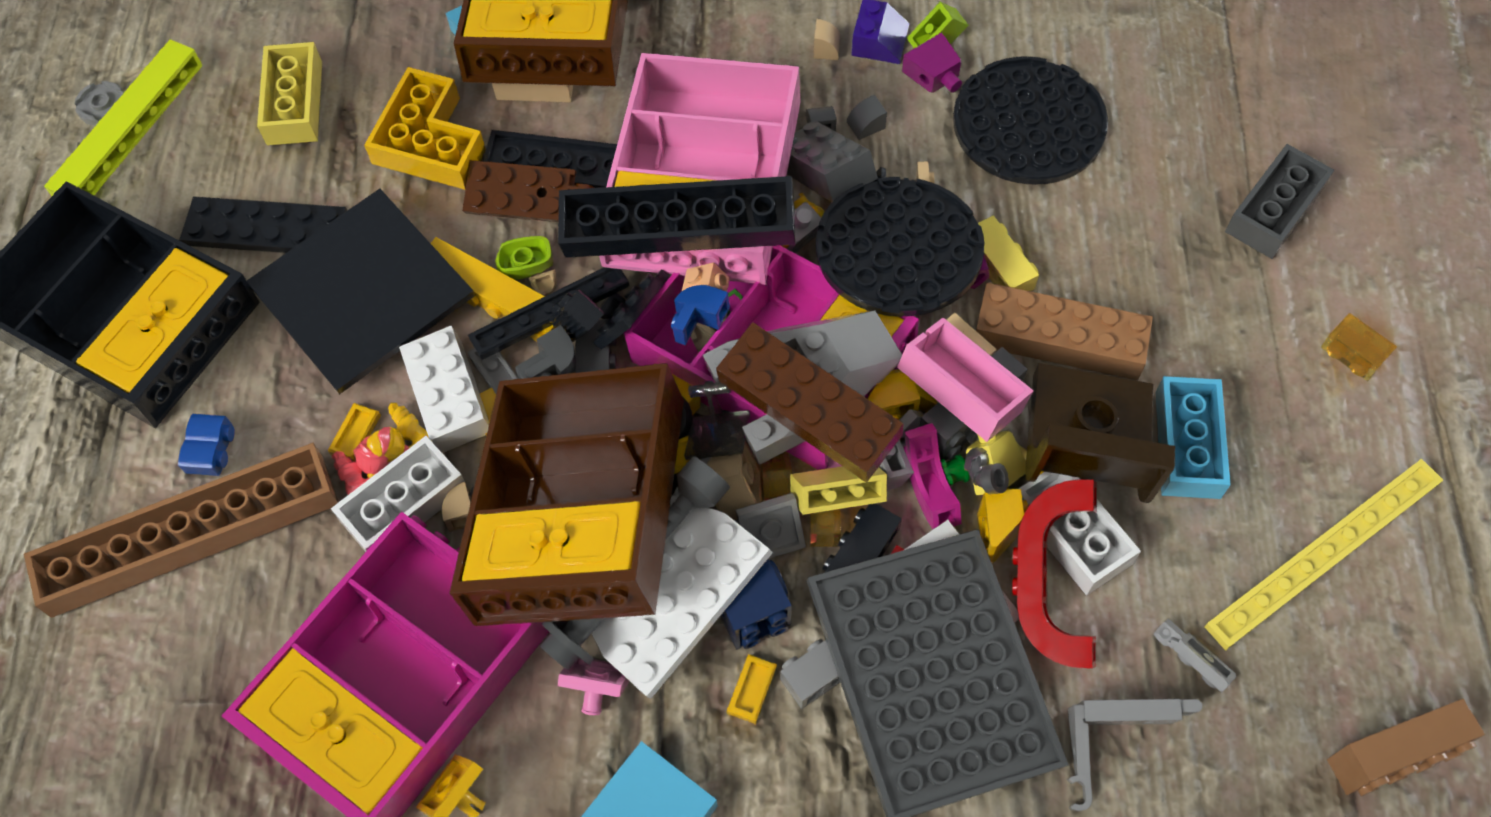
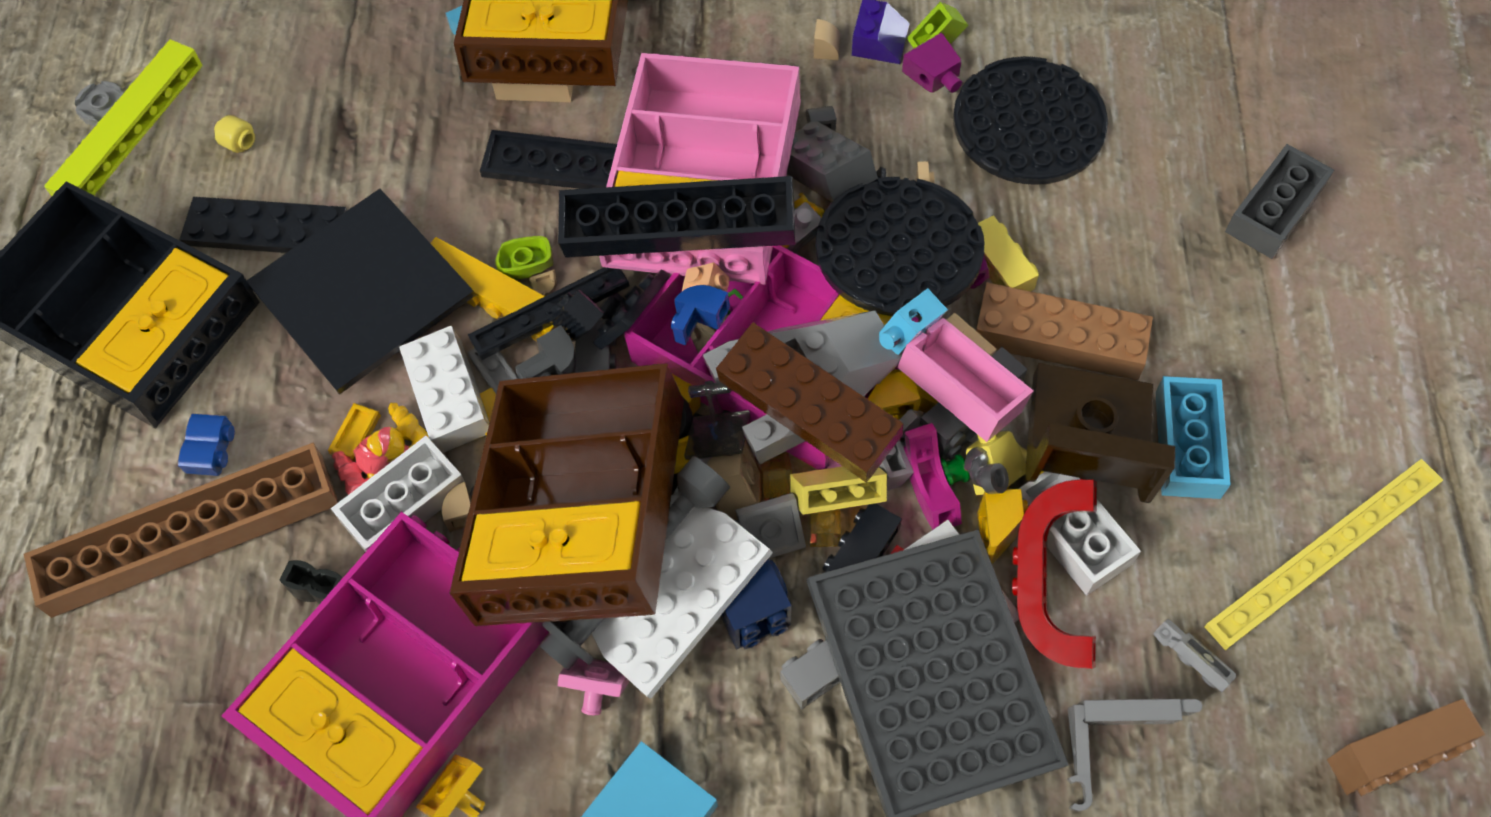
(234, 133): none -> light yellow head
(290, 93): light yellow brick -> none
(308, 583): none -> pearl dark grey brick
(416, 132): yellow brick -> none
(514, 190): reddish brown hinge -> none
(751, 689): yellow tile -> none
(867, 117): dark grey brick -> none
(902, 330): none -> medium azure torso
(1358, 347): clear yellow brick -> none

